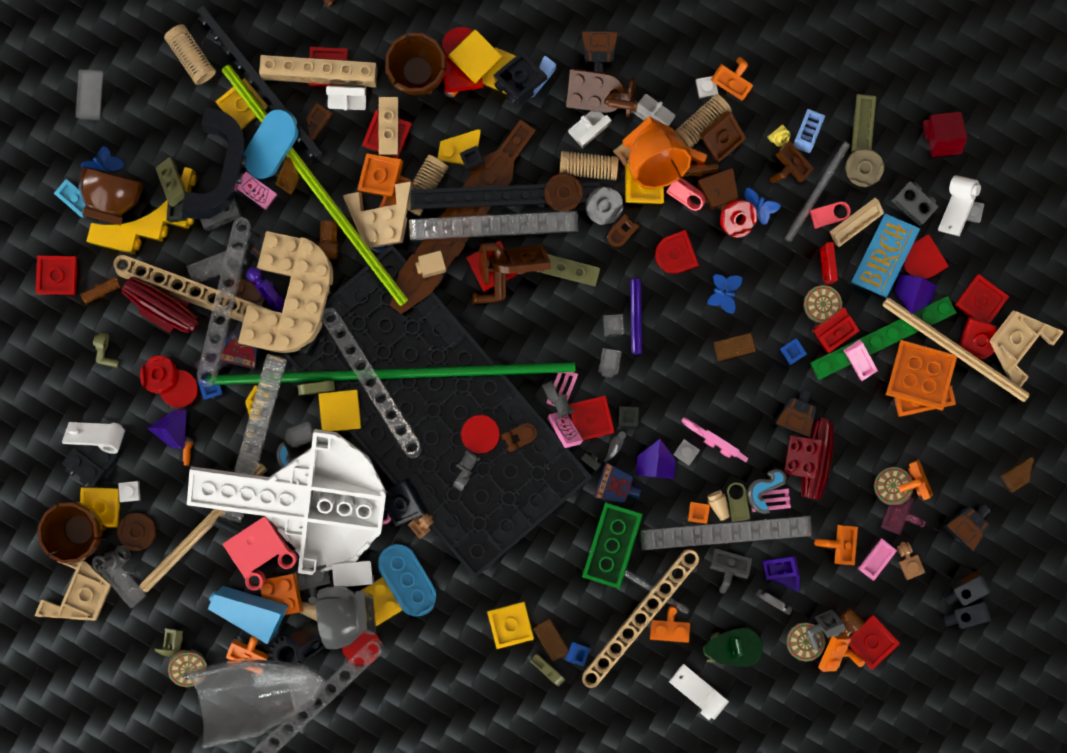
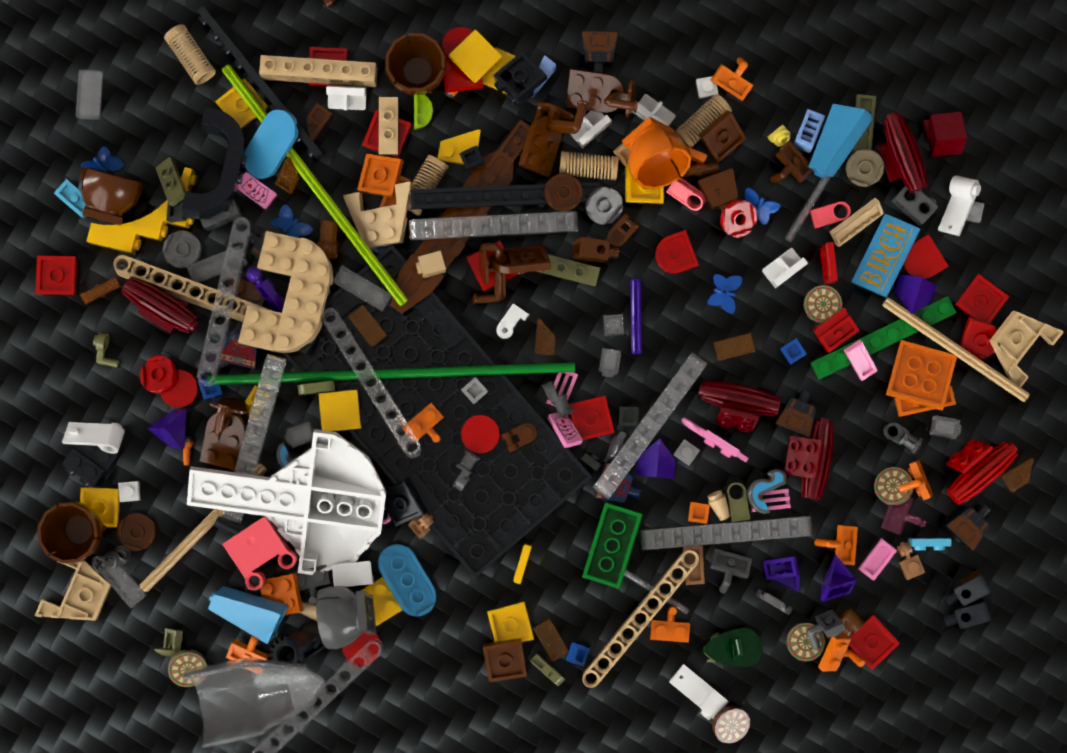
(182, 249): none -> flat silver tile
(221, 440): none -> reddish brown plate
(285, 222): none -> blue piece
(362, 288): none -> clear plate
(367, 326): none -> clear orange tile
(422, 111): none -> lime plate
(424, 423): none -> orange plate
(474, 390): none -> light grey plate
(504, 660): none -> reddish brown plate
(510, 320): none -> white leg
(522, 563): none -> yellow tile
(544, 340): none -> clear orange tile
(546, 135): none -> reddish brown plate
(586, 250): none -> reddish brown torso
(650, 425): none -> clear beam
(697, 574): none -> medium nougat tile
(731, 724): none -> tile
(739, 404): none -> dark red plate
(784, 267): none -> white panel
(837, 581): none -> dark purple slope
(838, 138): none -> dark azure slope
(902, 154): none -> dark red plate
(903, 437): none -> dark grey connector
(922, 543): none -> medium azure plate
(945, 427): none -> clear brick
(979, 468): none -> red plate

